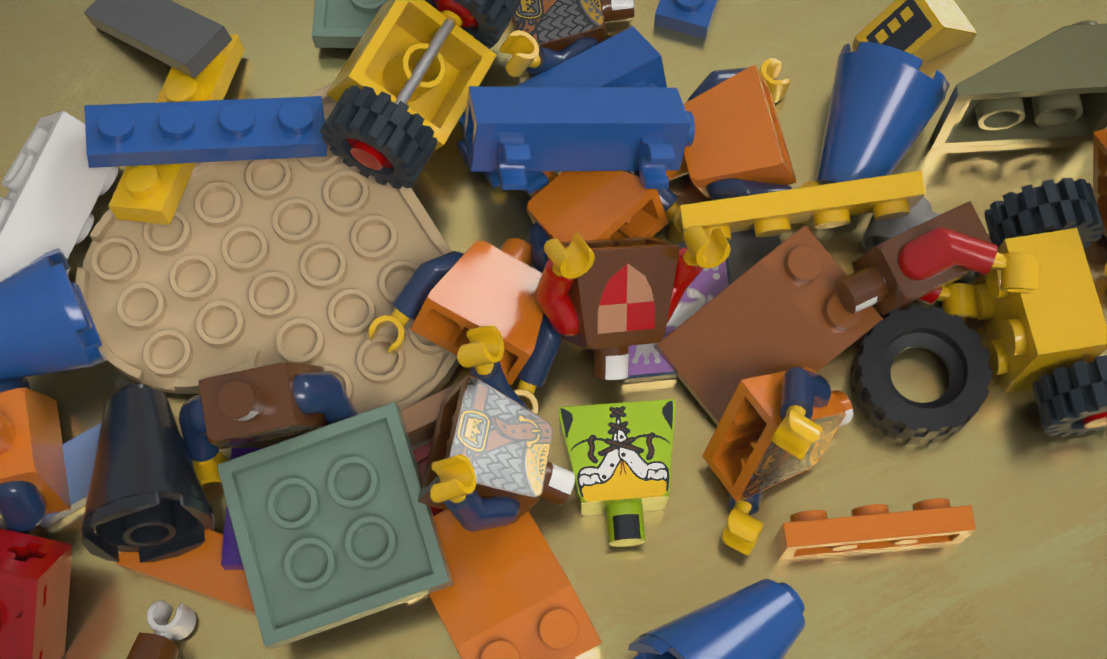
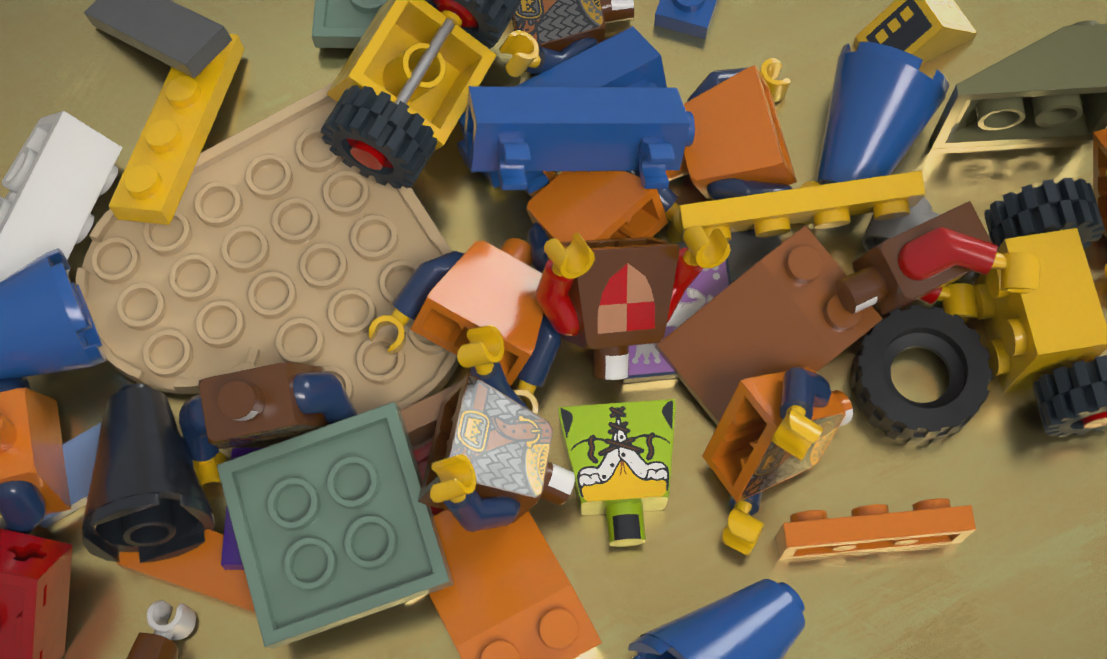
(204, 131): blue plate -> none

